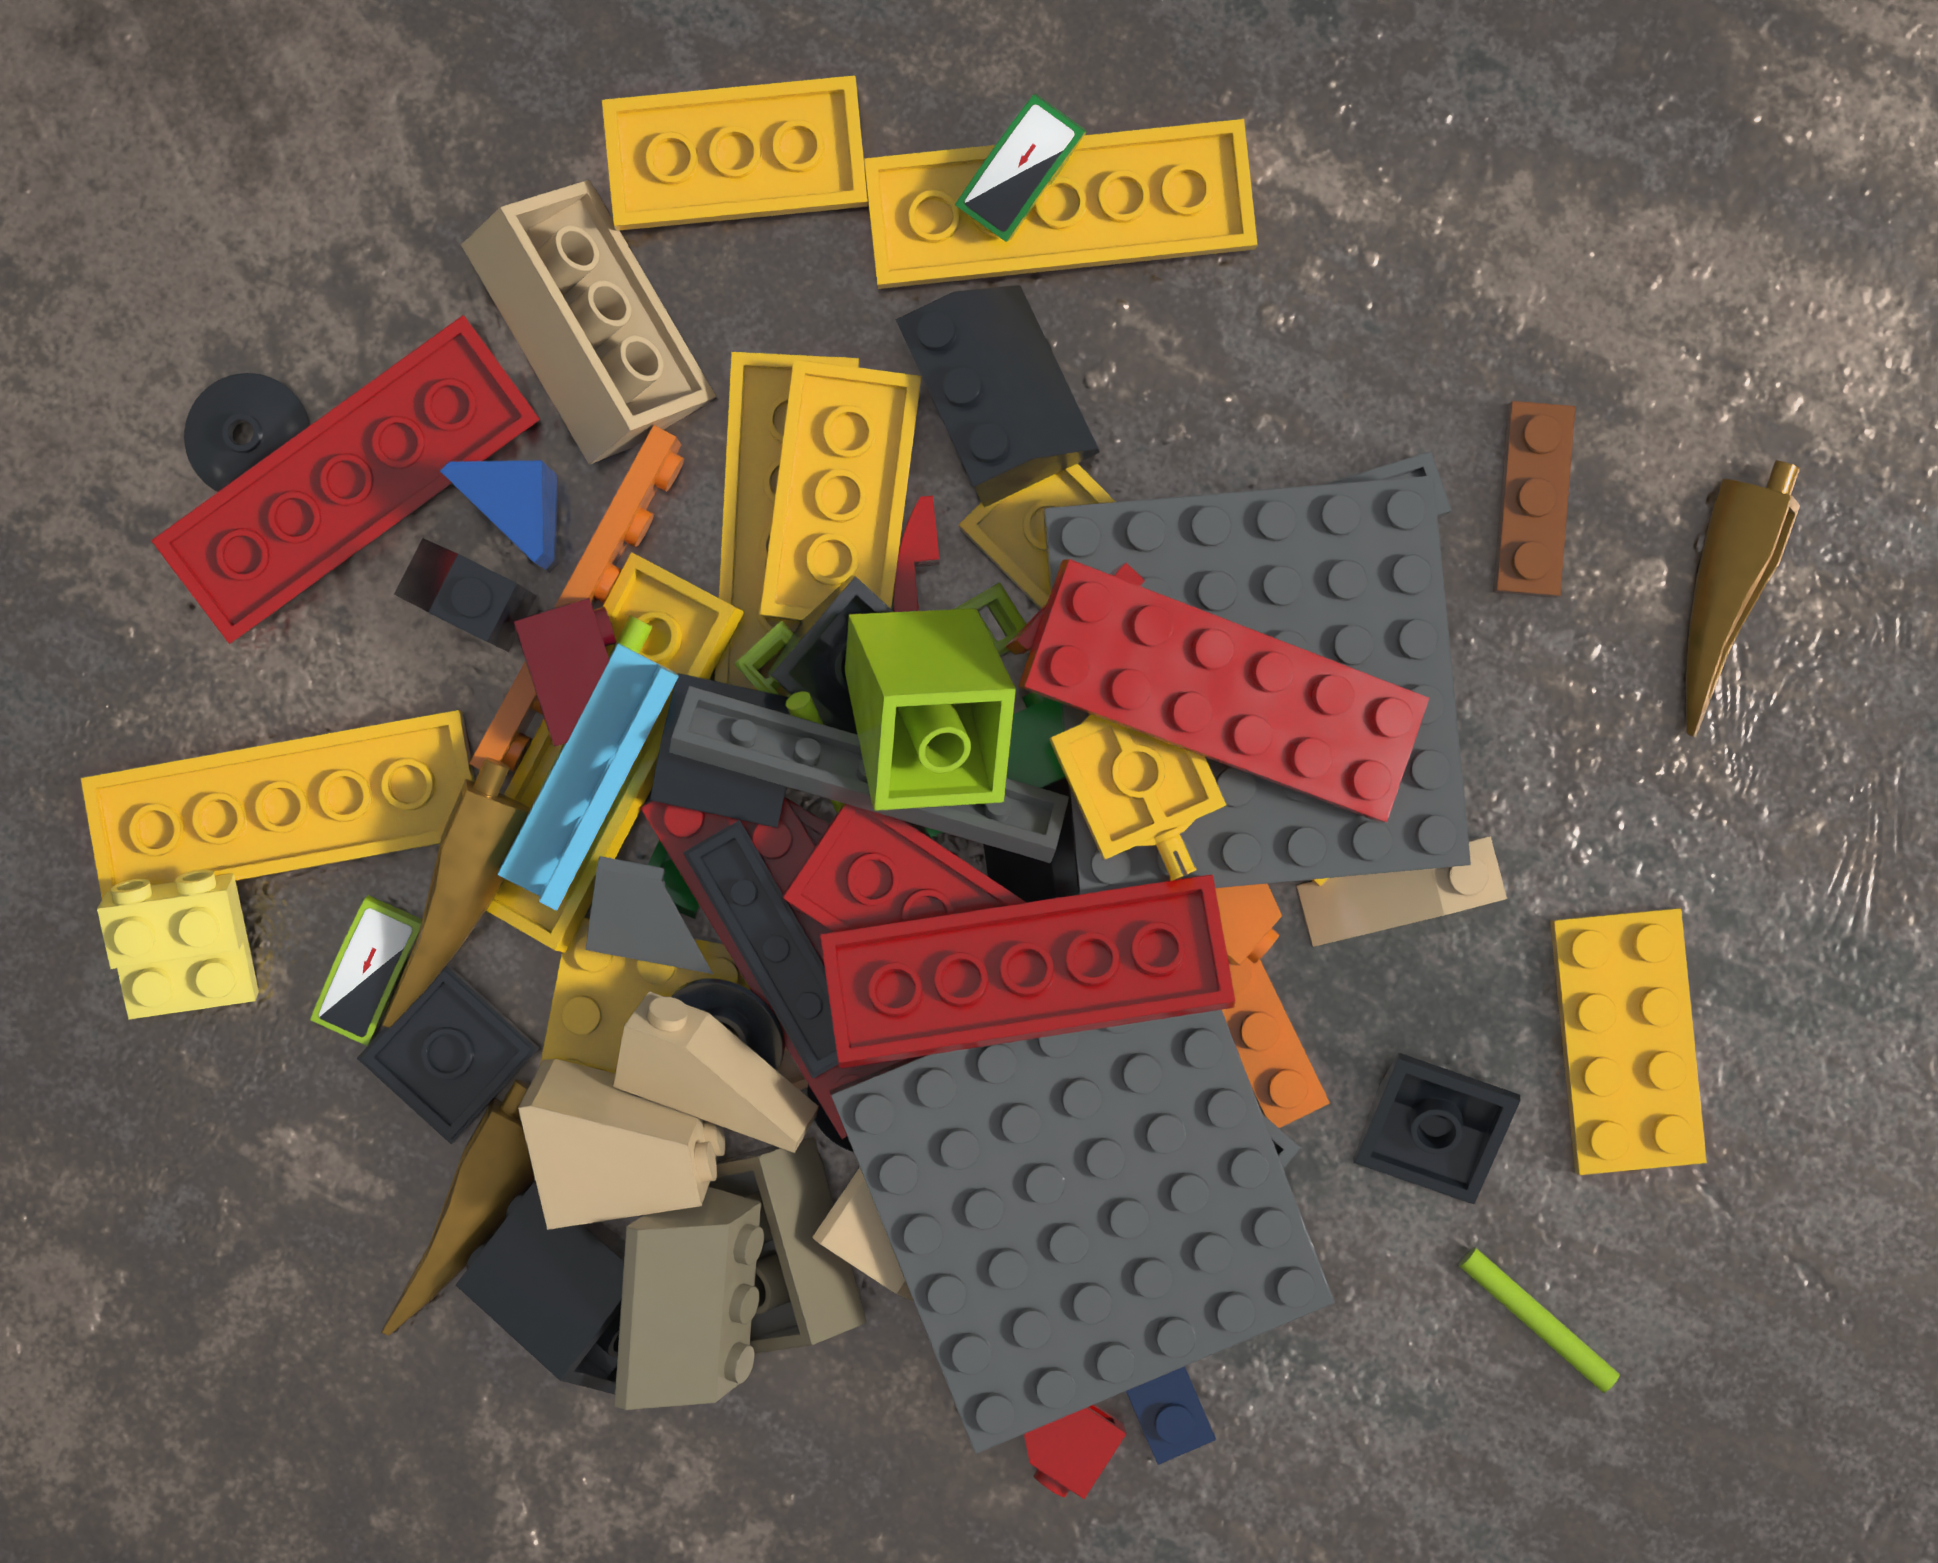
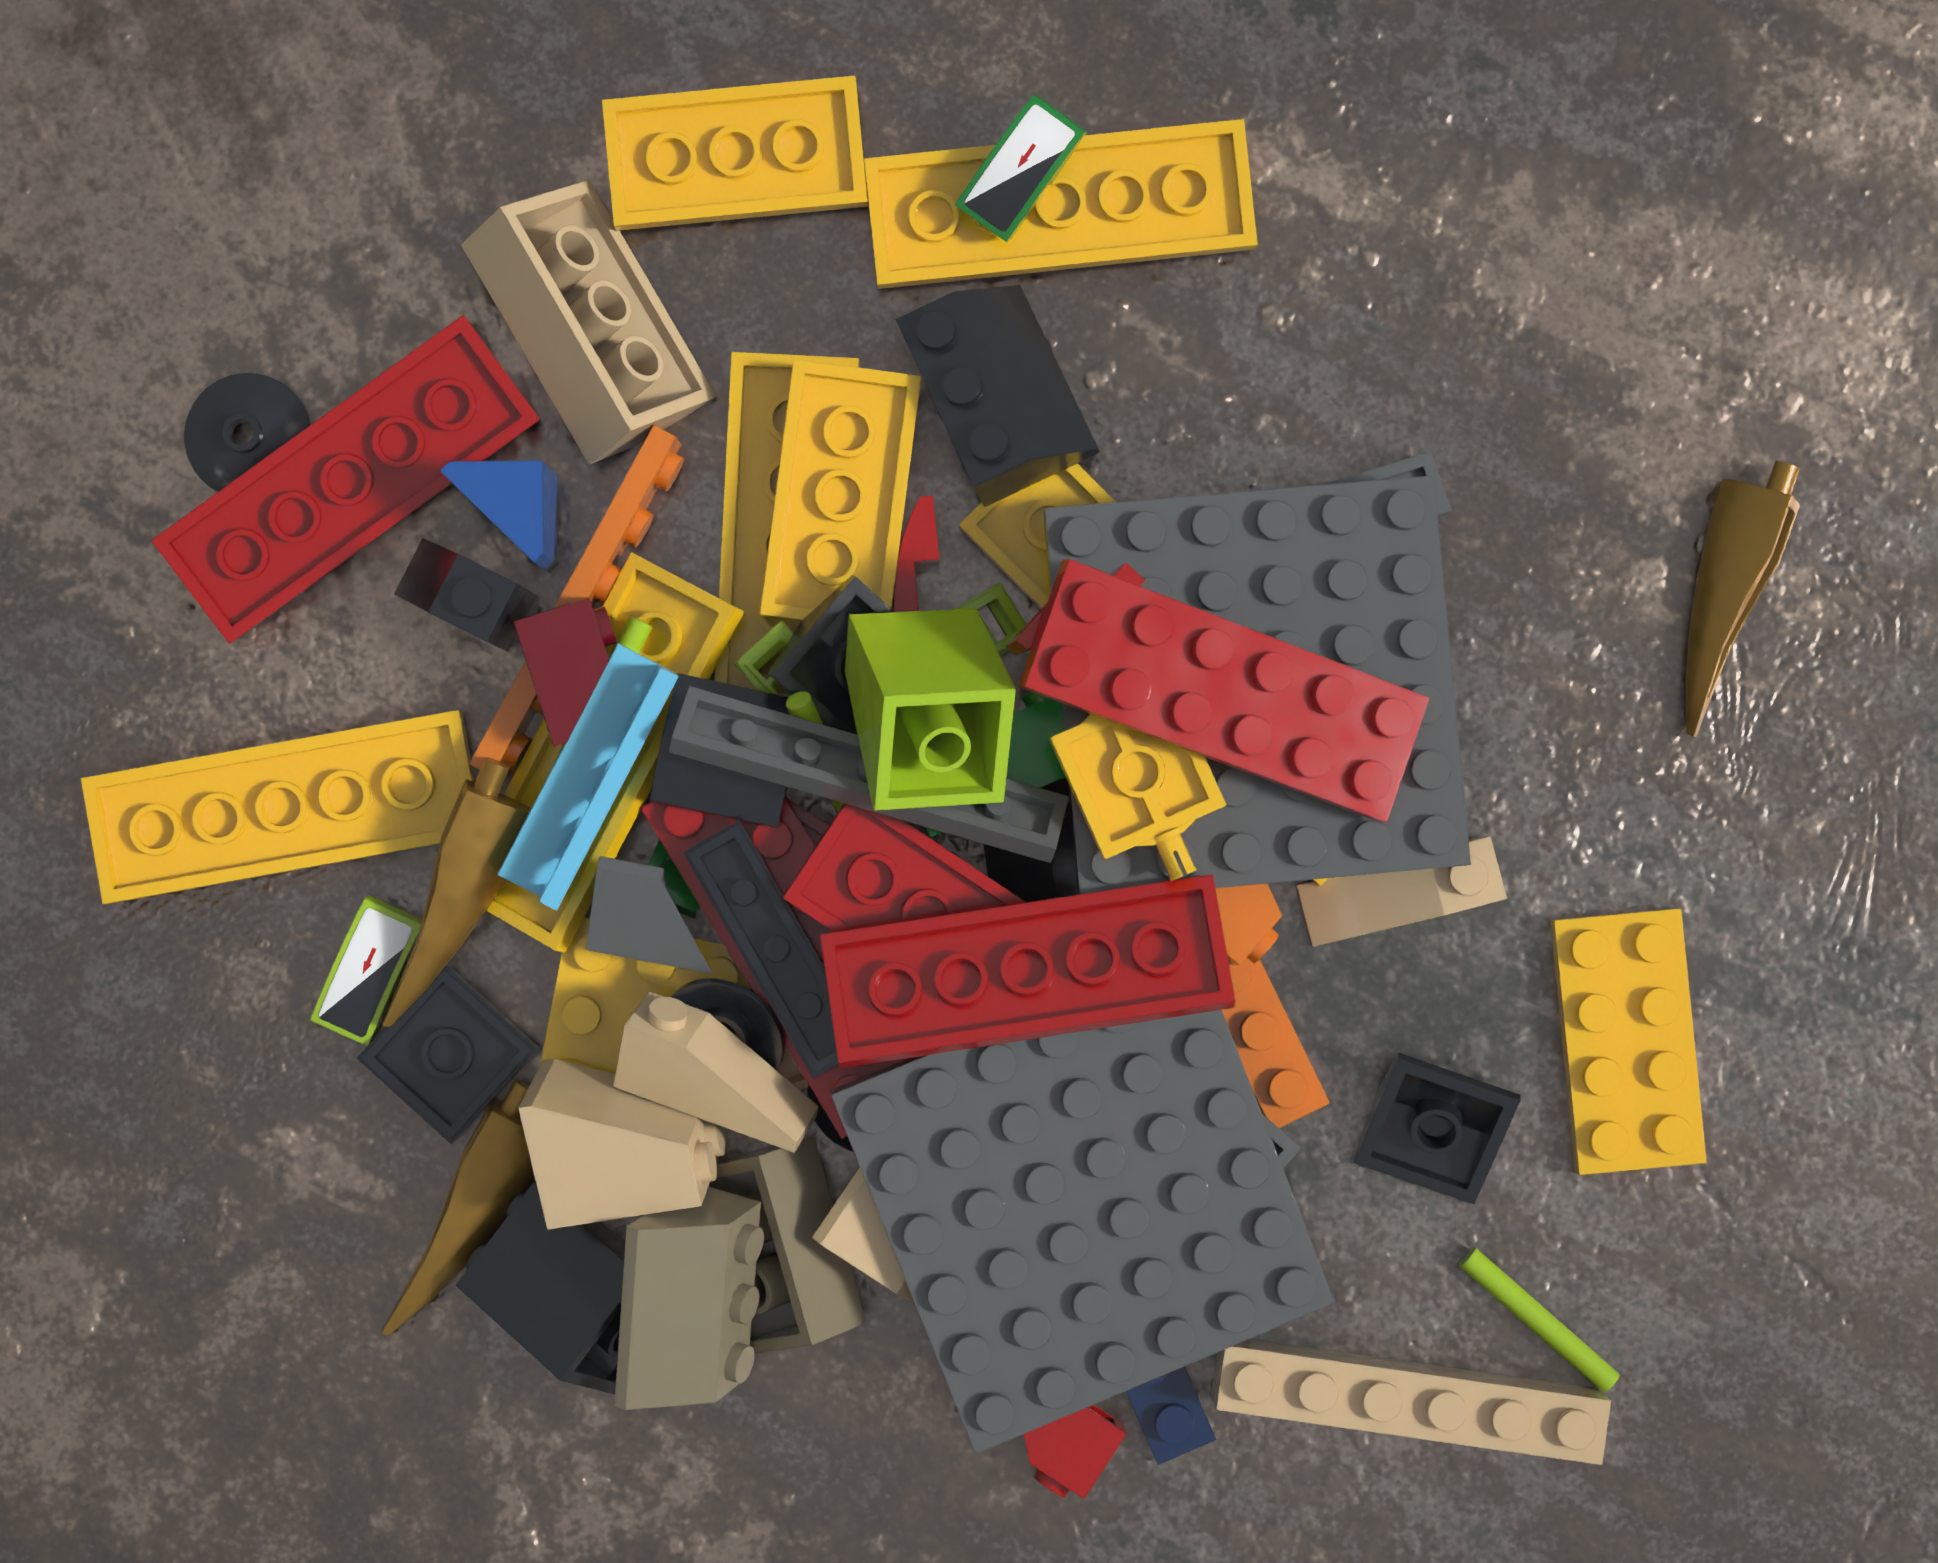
(178, 944): light yellow plate -> none
(1412, 1400): none -> tan brick
(1534, 499): dark orange plate -> none

